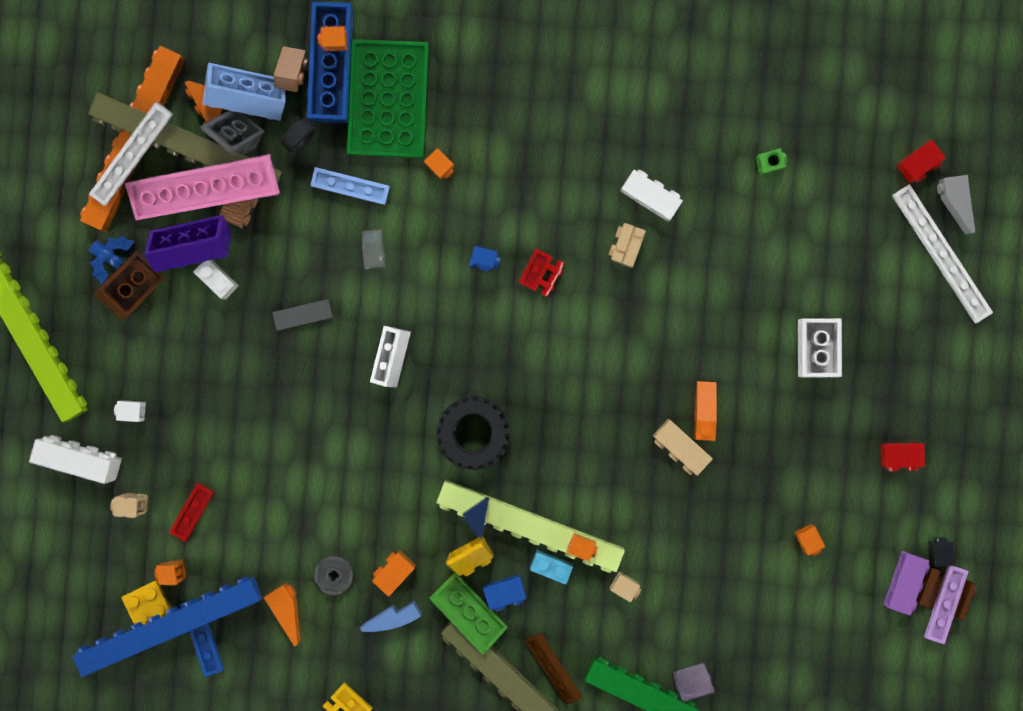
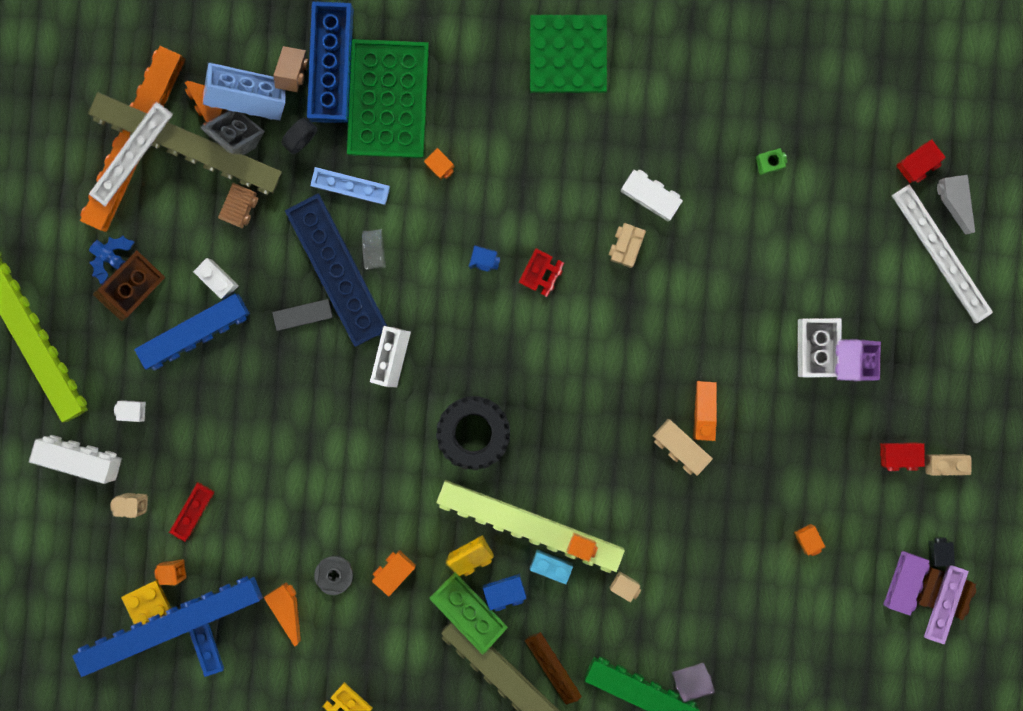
(188, 243): dark purple brick -> none
(192, 331): none -> blue brick
(202, 187): bright pink plate -> none
(333, 38): orange brick -> none
(336, 269): none -> dark blue plate
(392, 618): medium blue slope -> none
(476, 516): dark blue slope -> none
(568, 53): none -> green plate
(858, 360): none -> medium lavender brick
(948, 464): none -> tan brick

